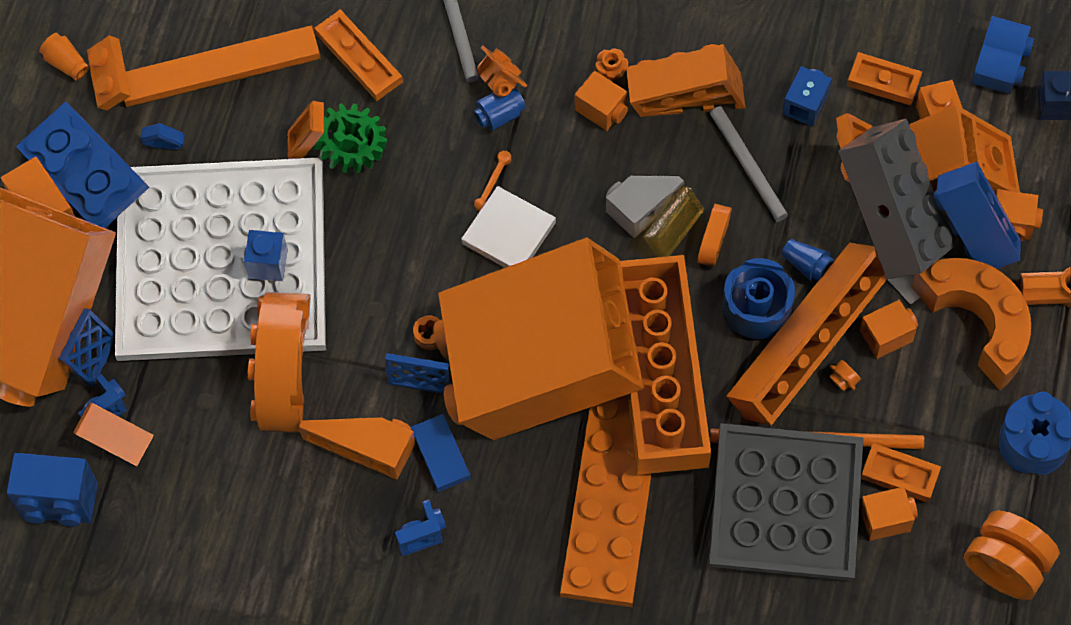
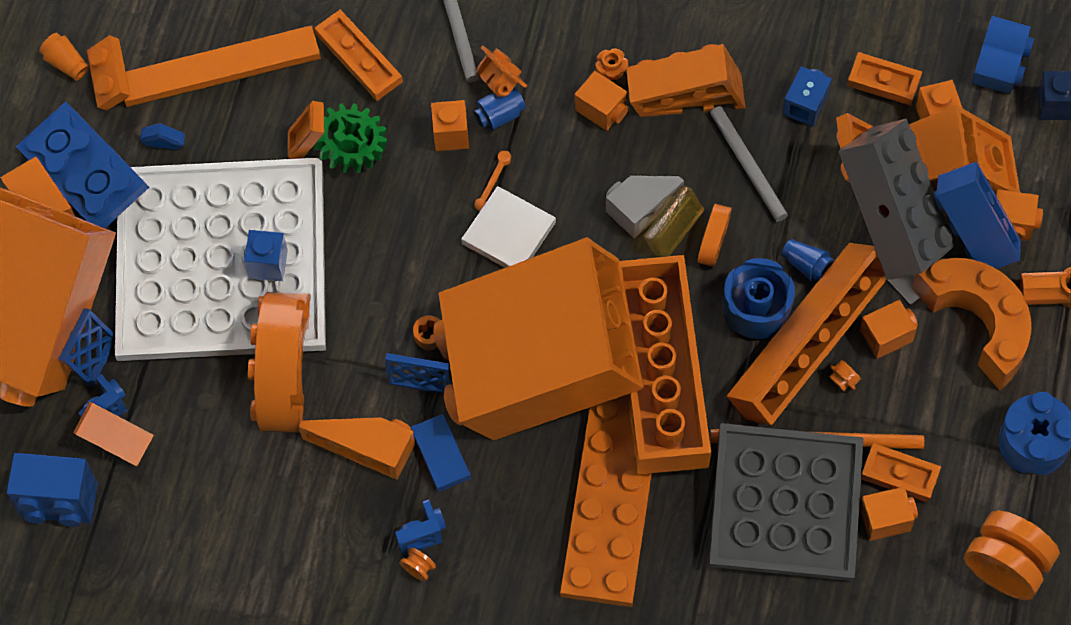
(417, 564): none -> orange bush
(450, 125): none -> orange brick

